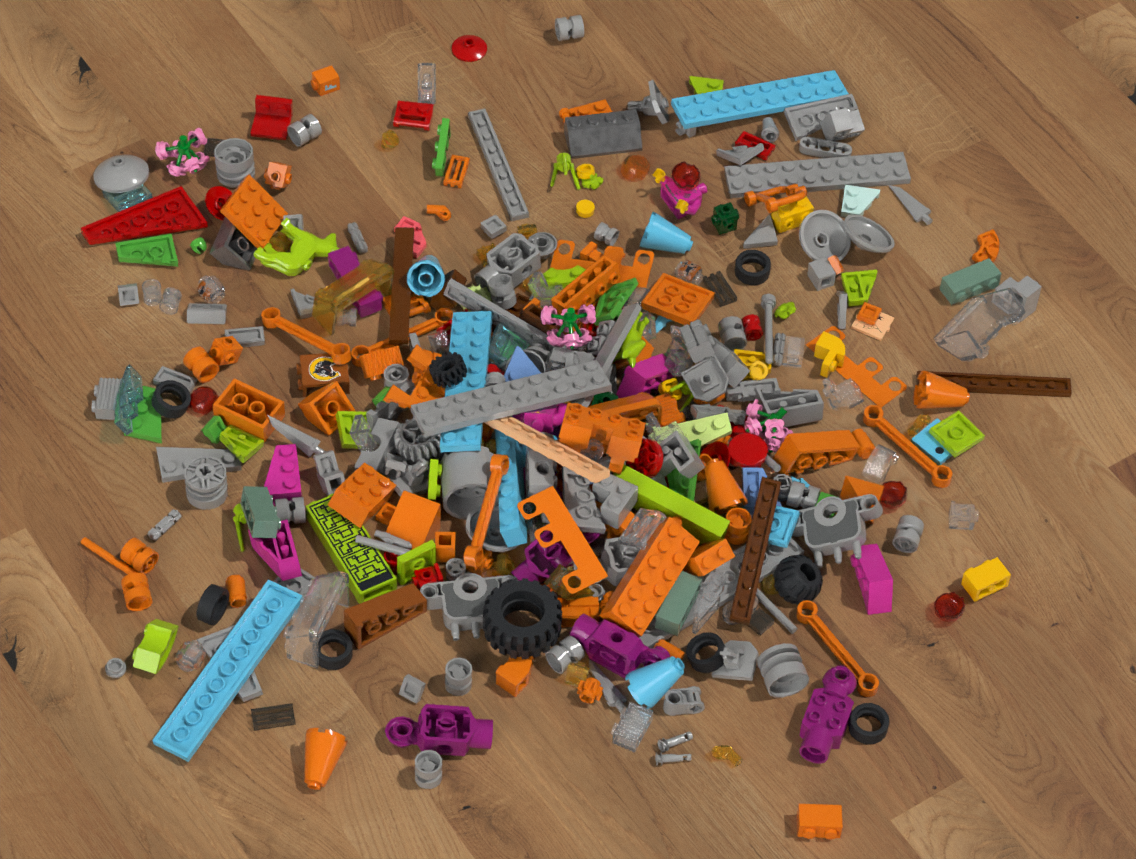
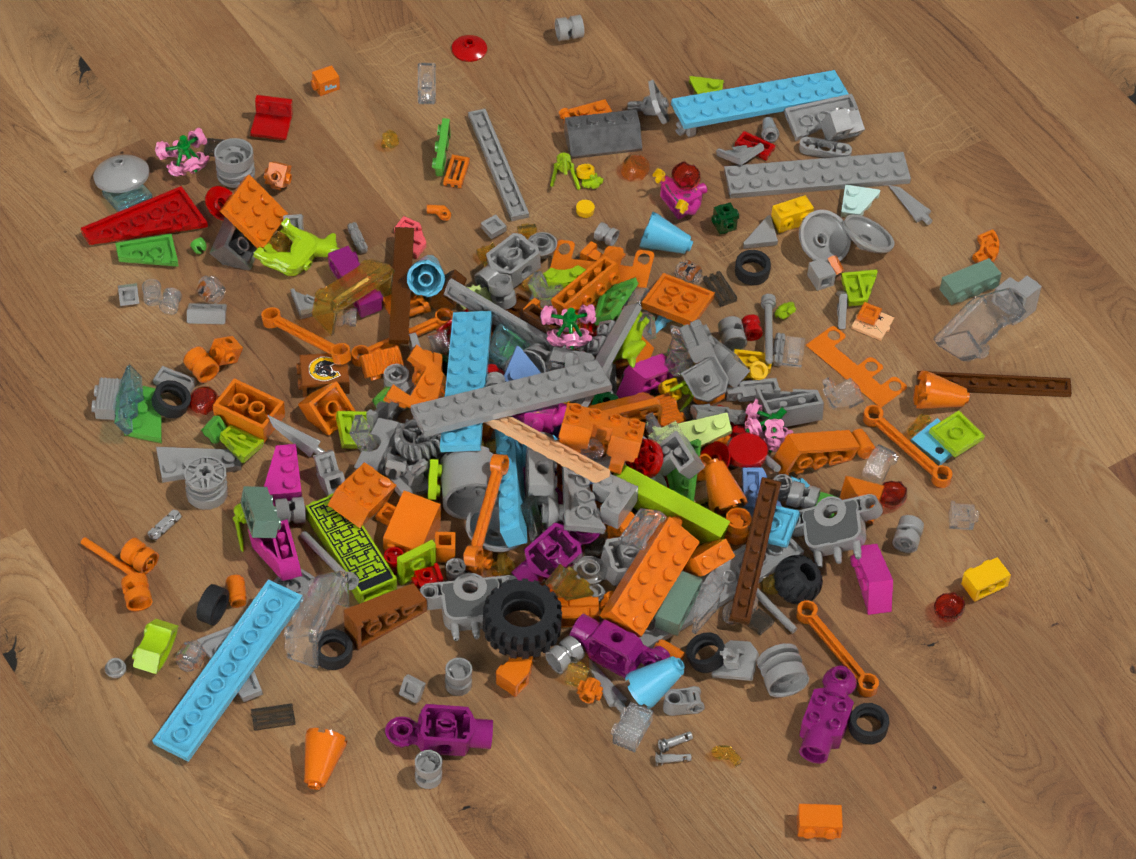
(247, 336): light grey tile -> none
(303, 131): light grey wheel -> none
(353, 579): none -> light grey piece
(380, 545): light grey bar -> none
(391, 539): light grey piece -> none
(413, 114): red plate -> none
(456, 371): black tyre -> none
(565, 530): orange piece -> none
(793, 192): orange bar -> none
(832, 351): yellow brick -> none

